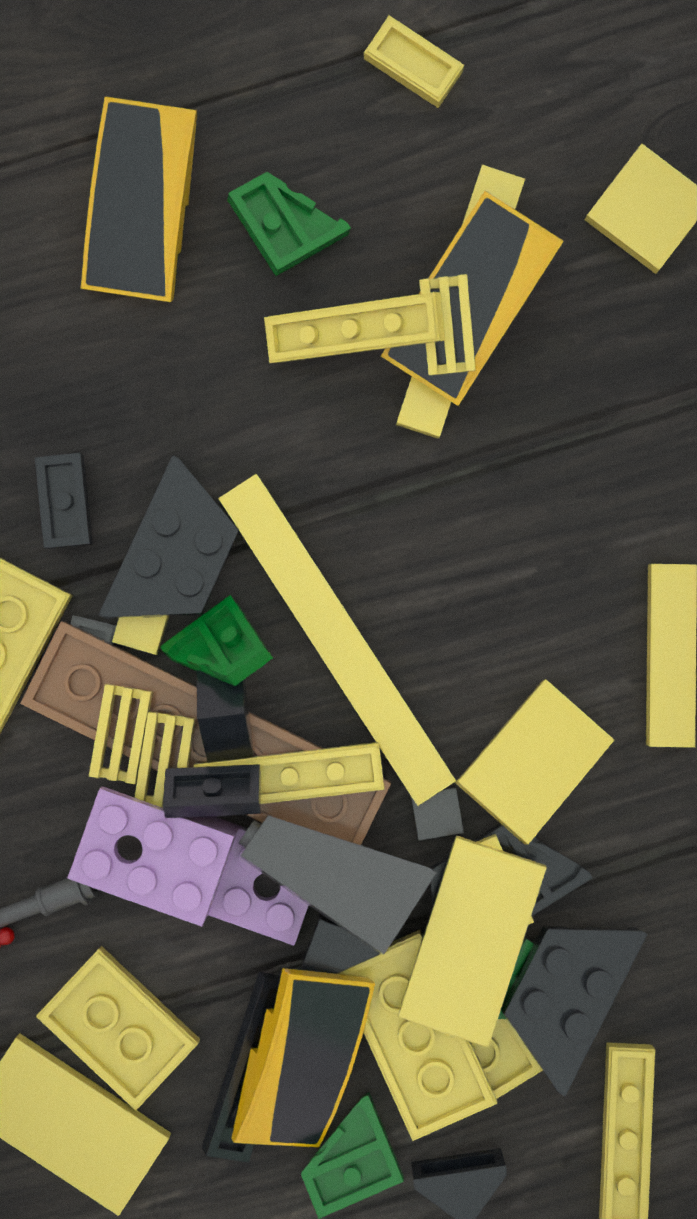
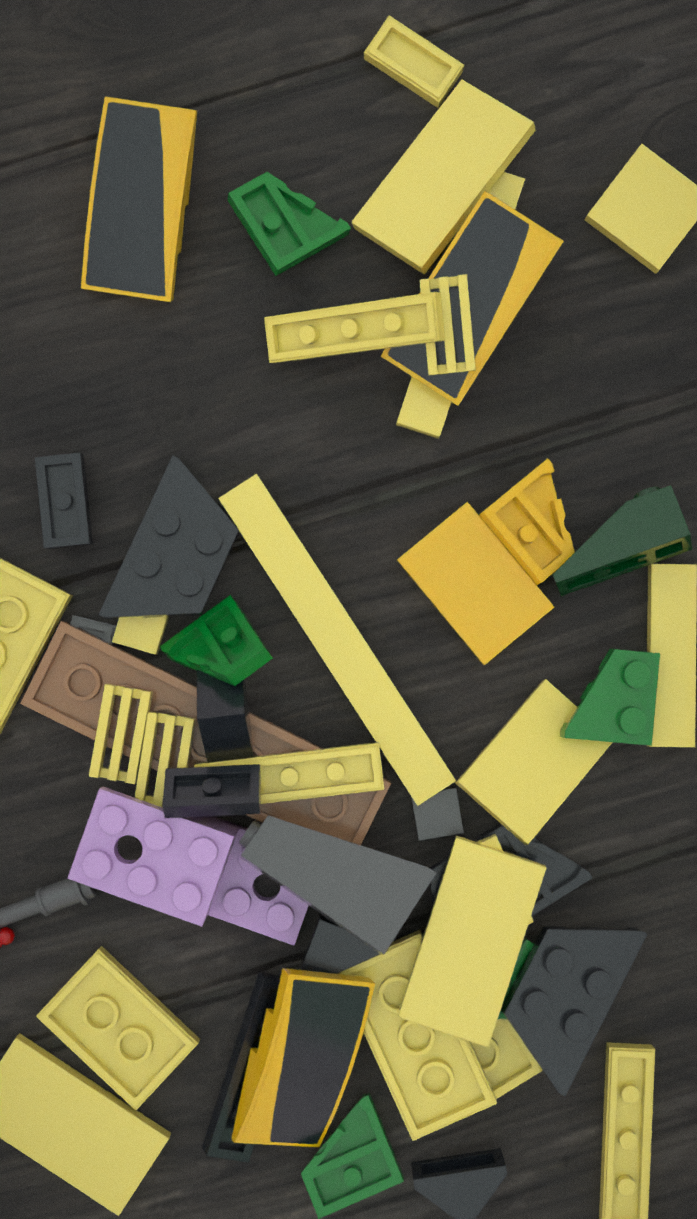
(443, 176): none -> light yellow tile
(475, 583): none -> yellow tile
(532, 524): none -> yellow wing
(618, 701): none -> green wing
(632, 538): none -> dark green slope

